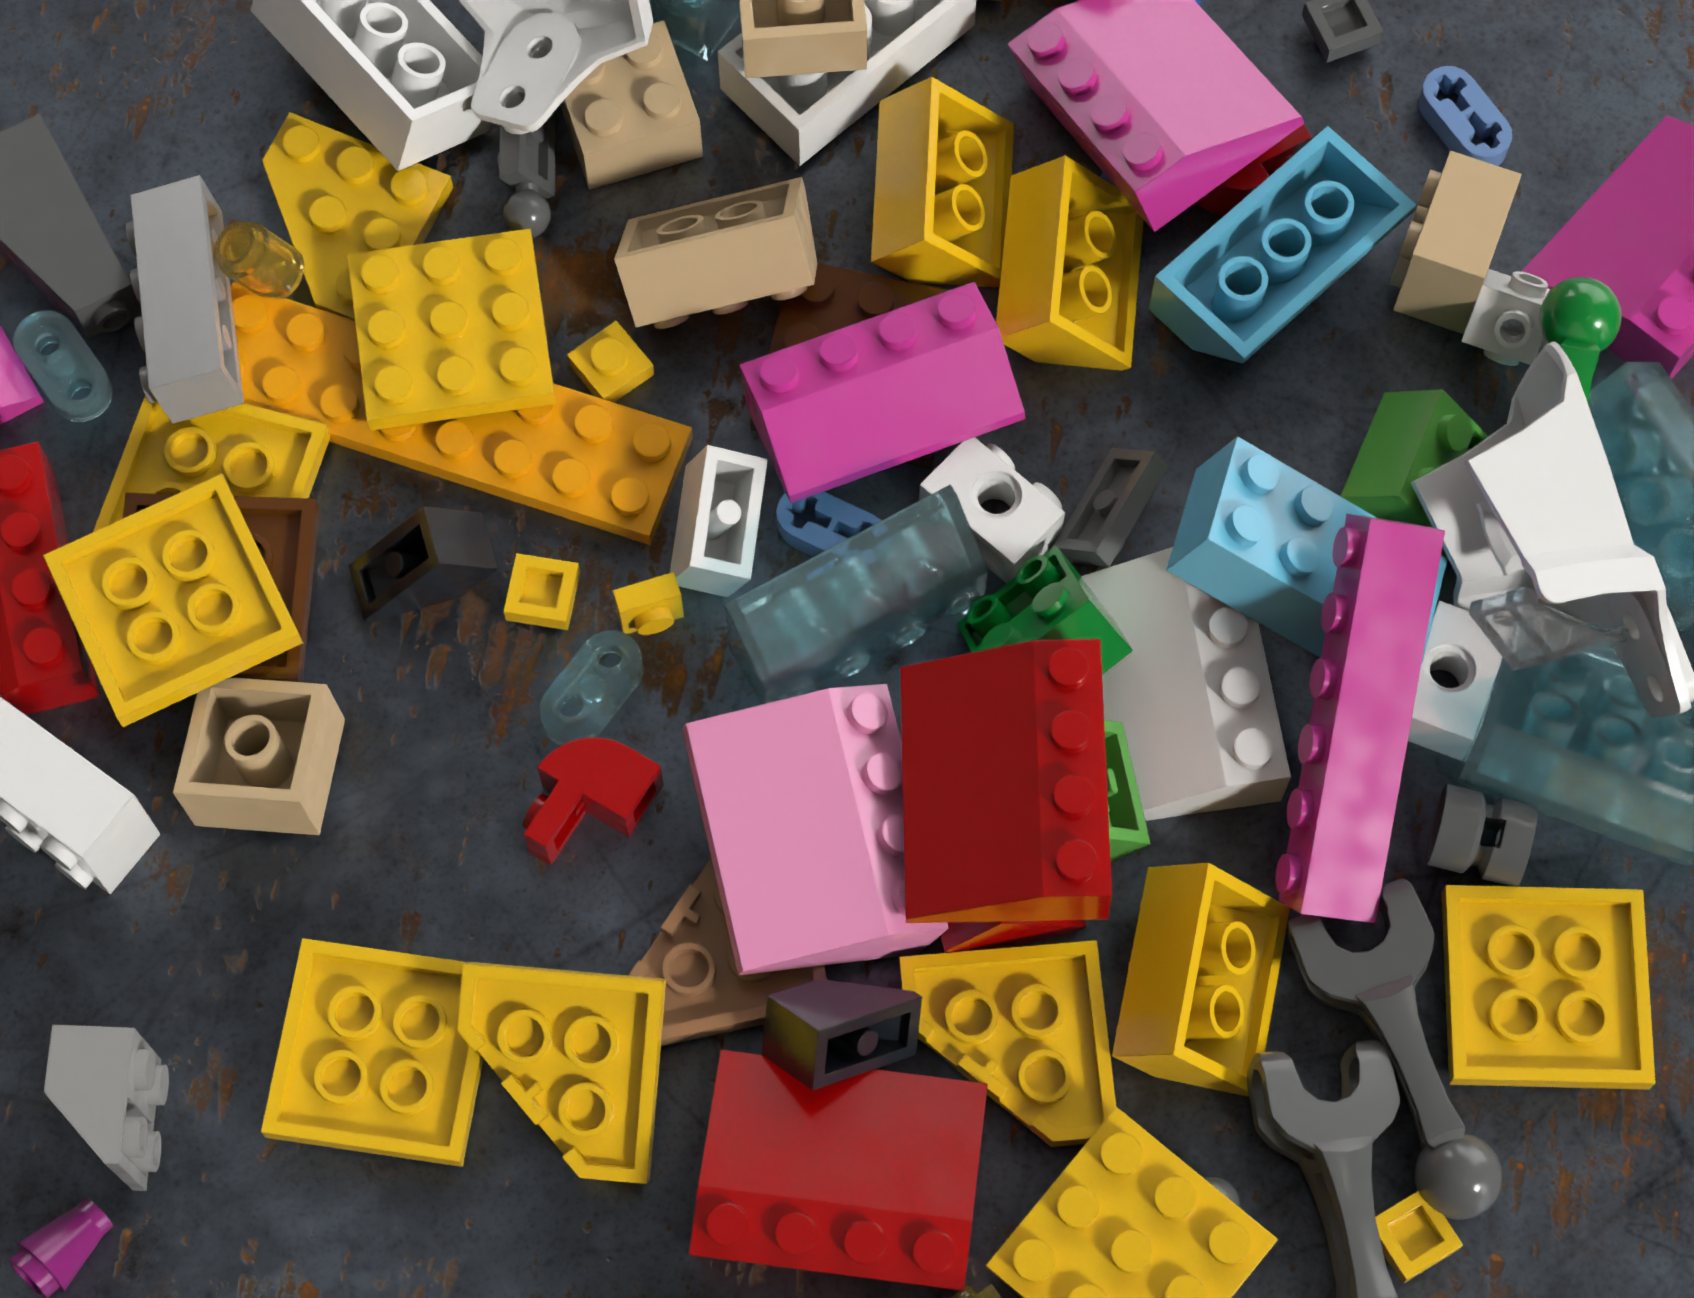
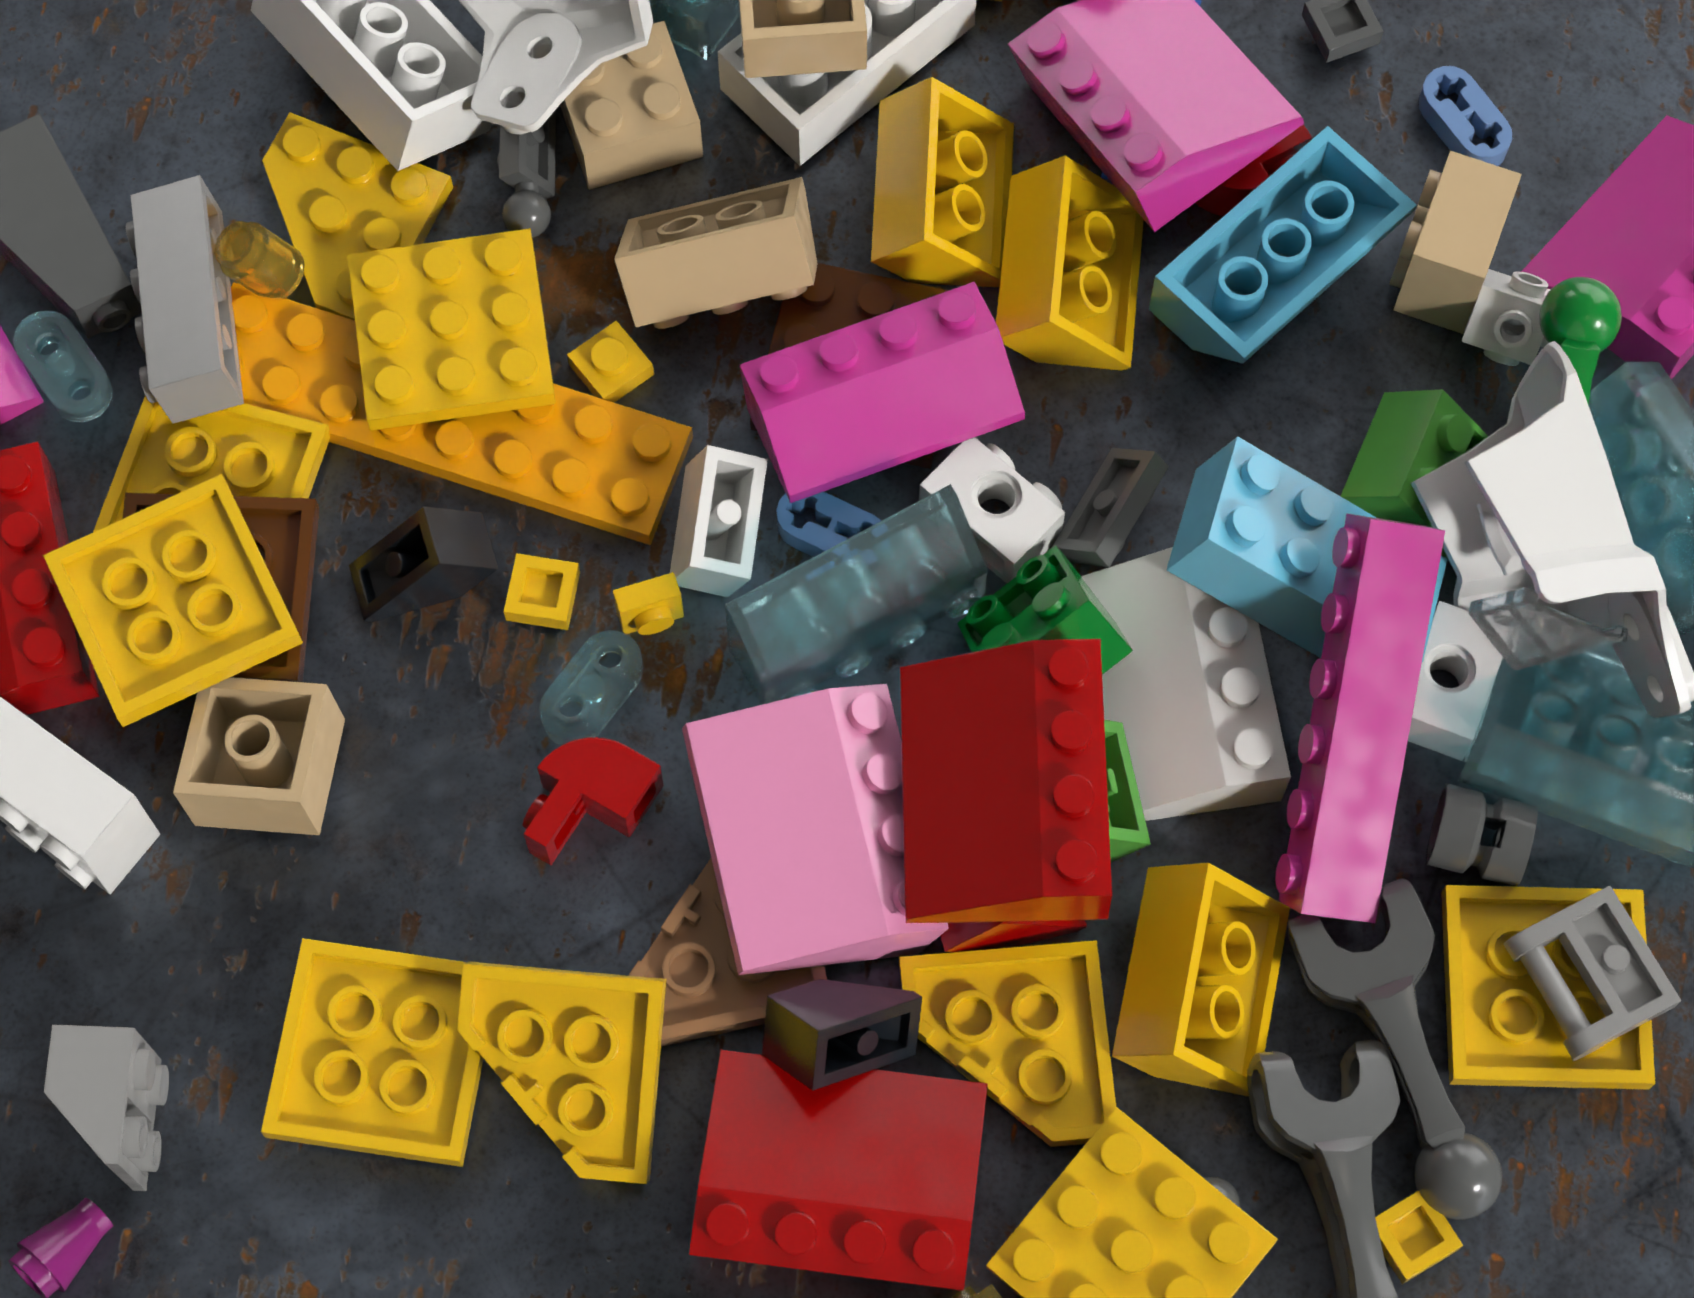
(1611, 963): none -> light grey plate

